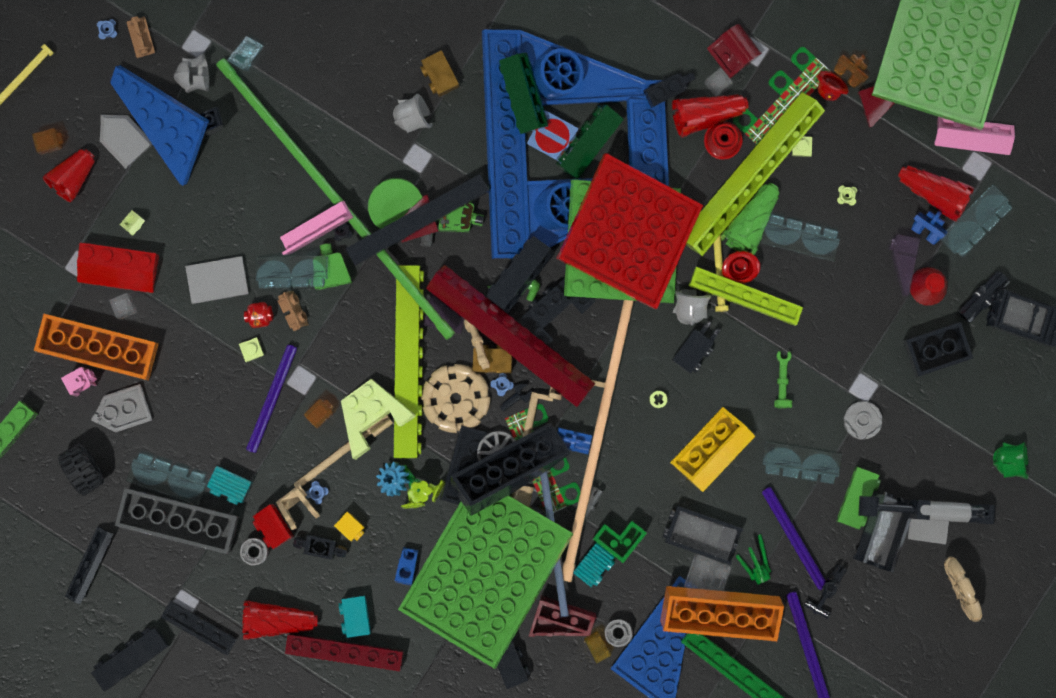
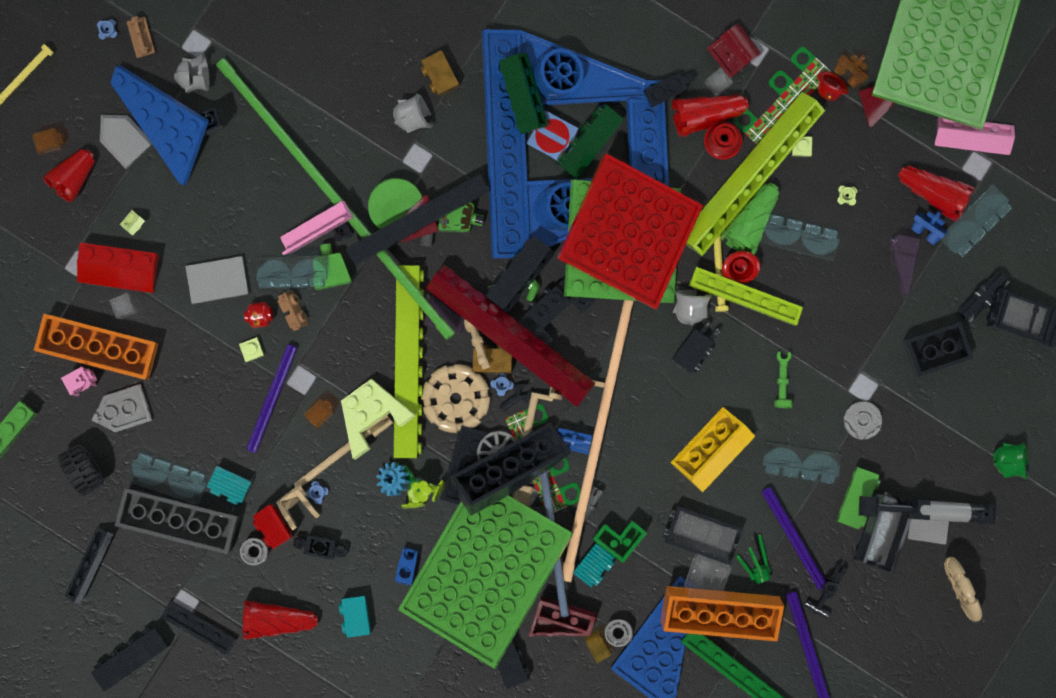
(245, 53): clear light blue slope -> none
(344, 652): dark red brick -> none
(350, 527): yellow brick -> none
(664, 399): yellowish green bush -> none
(928, 286): red cone -> none

